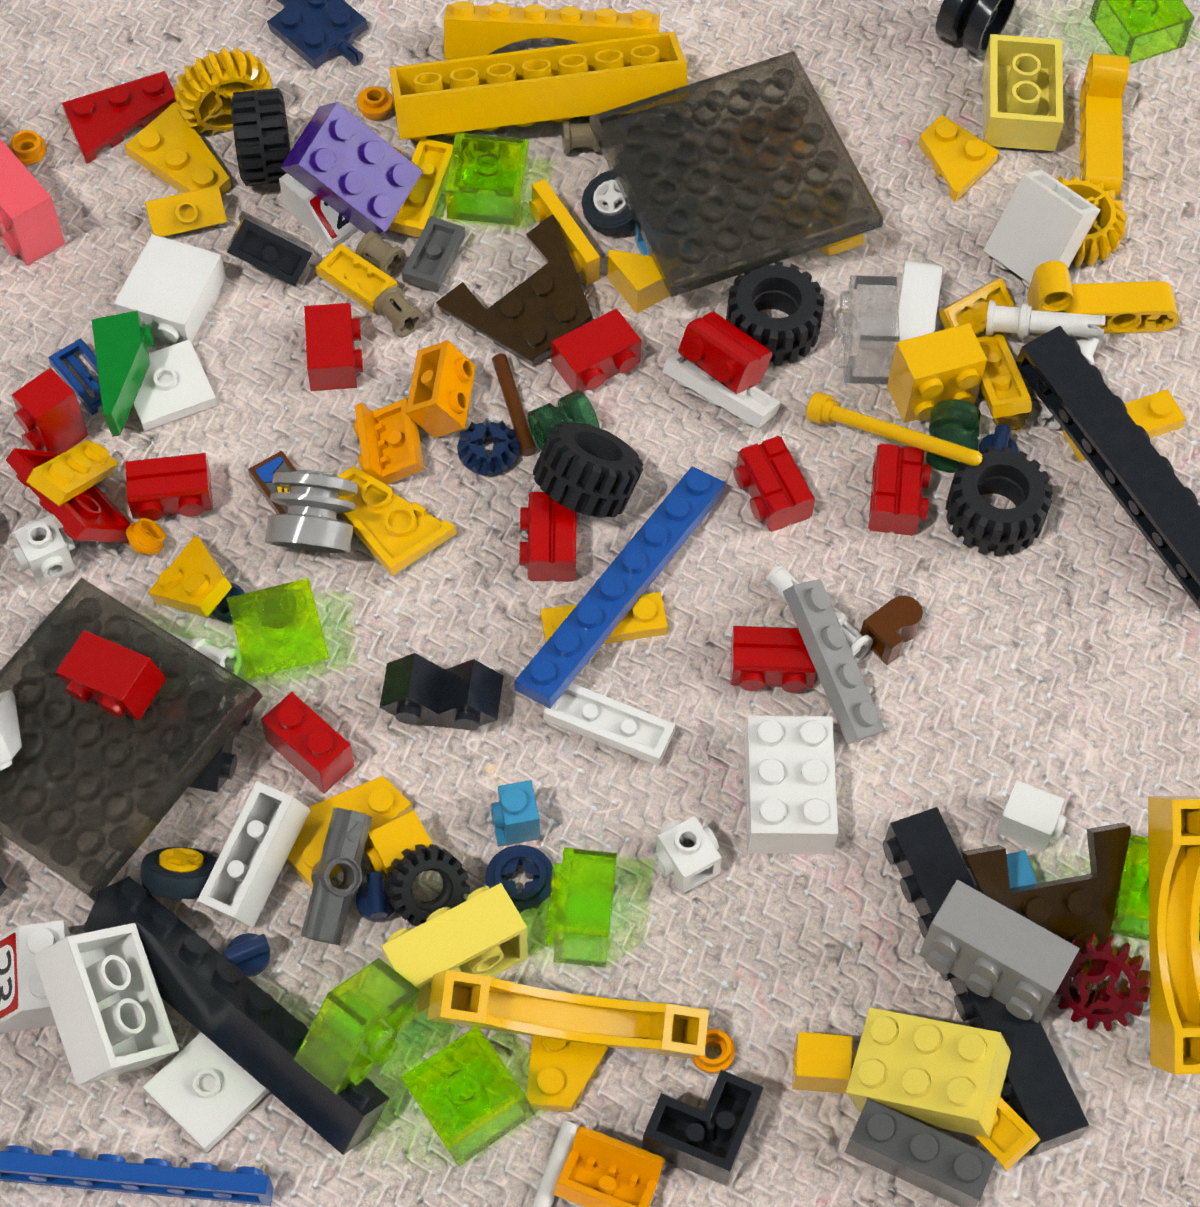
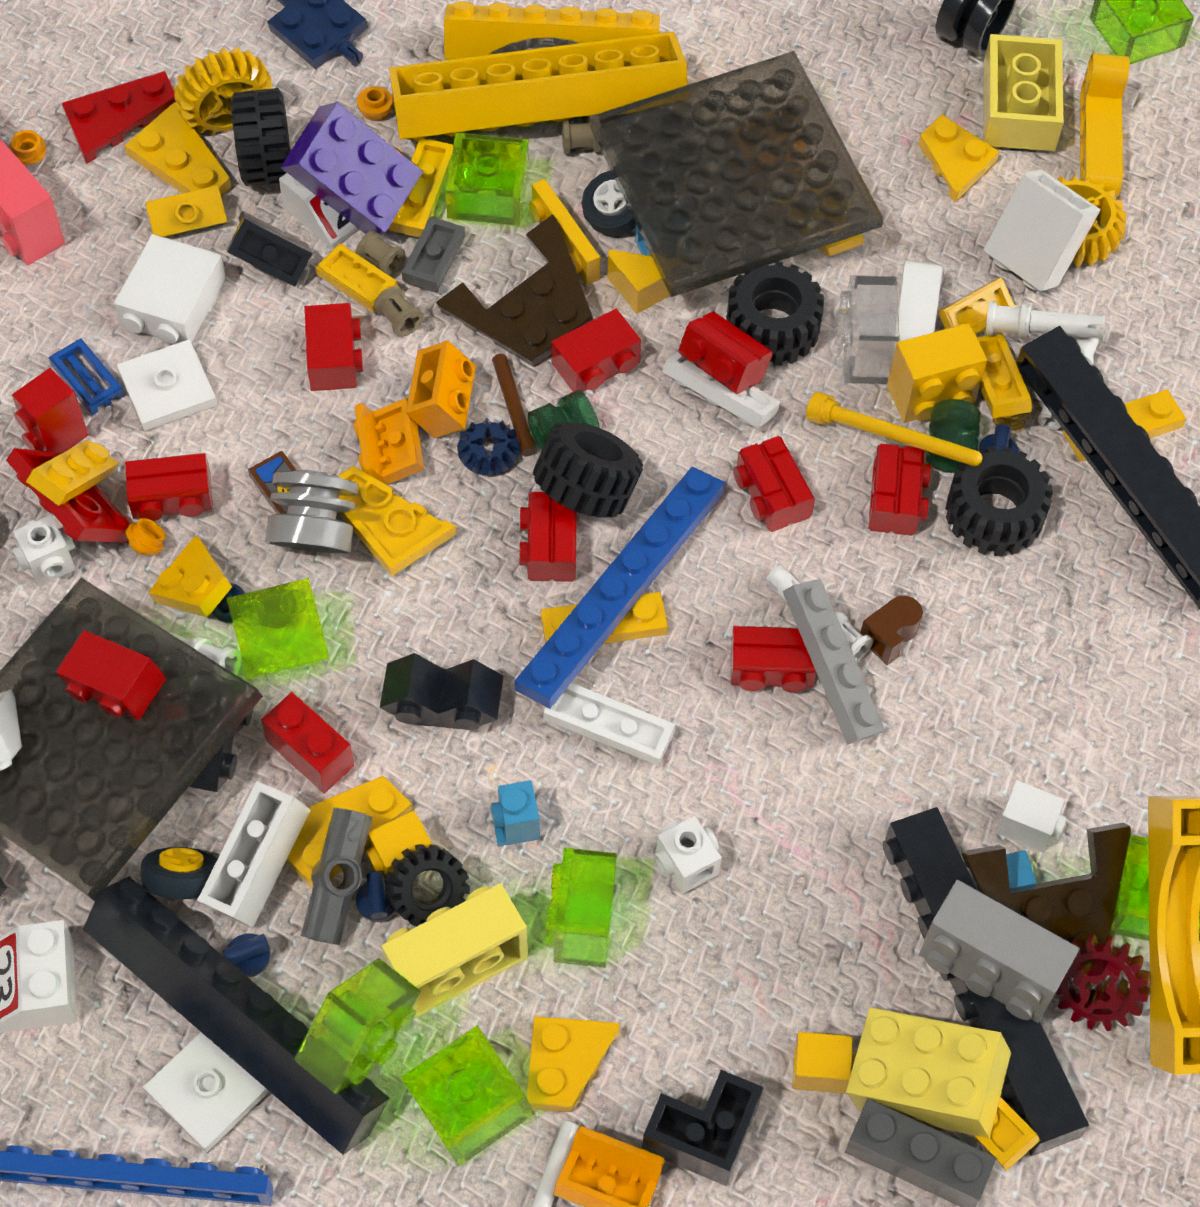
(105, 1003): white brick -> none
(122, 363): green slope -> none
(536, 867): dark blue gear -> none
(564, 1016): yellow arch -> none
(726, 1047): light orange plate -> none
(790, 785): white brick -> none
(1127, 305): yellow beam -> none

